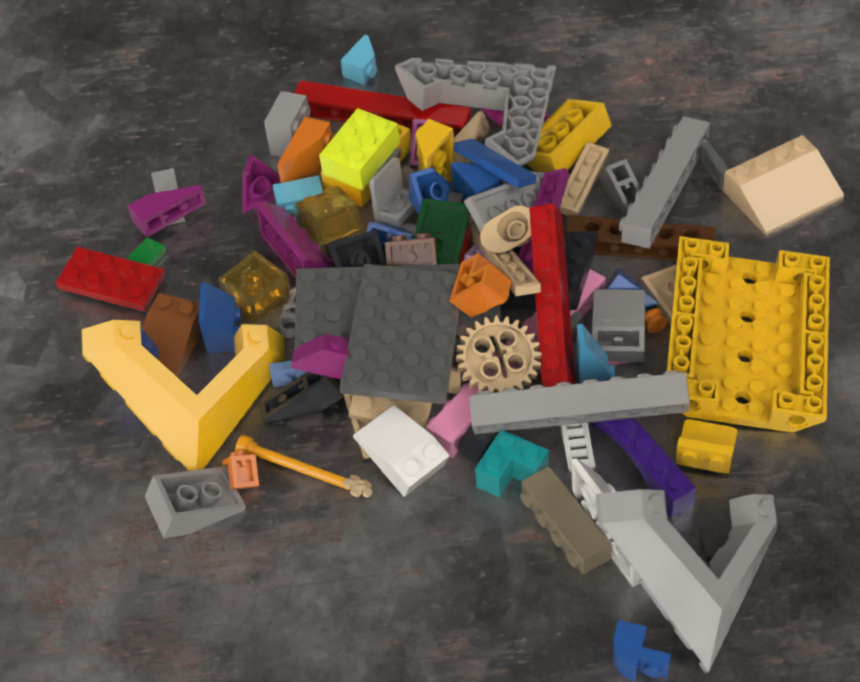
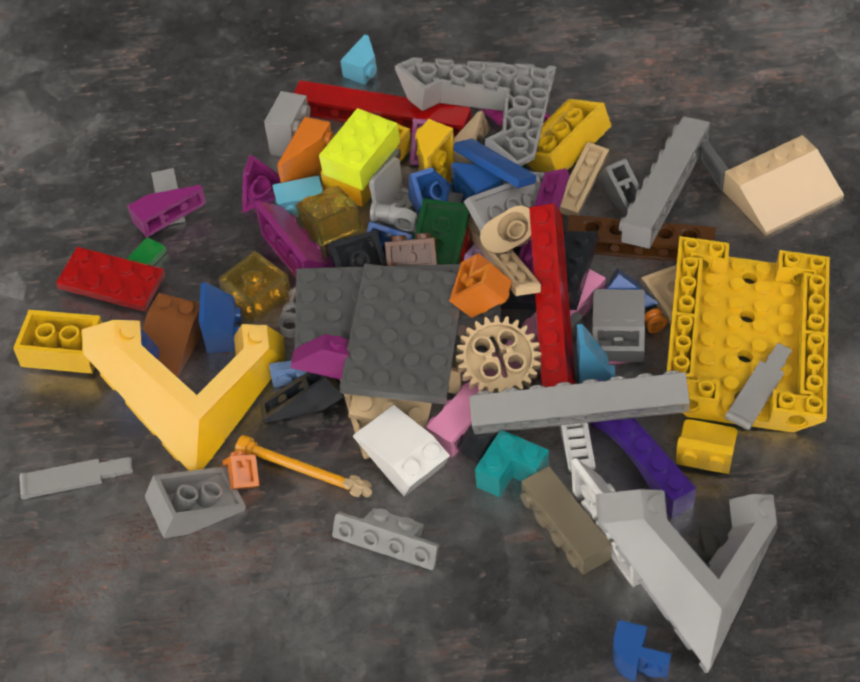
(54, 341): none -> yellow brick
(71, 476): none -> light grey piece
(387, 535): none -> light grey bracket
(394, 215): none -> light grey connector
(758, 388): none -> light grey piece

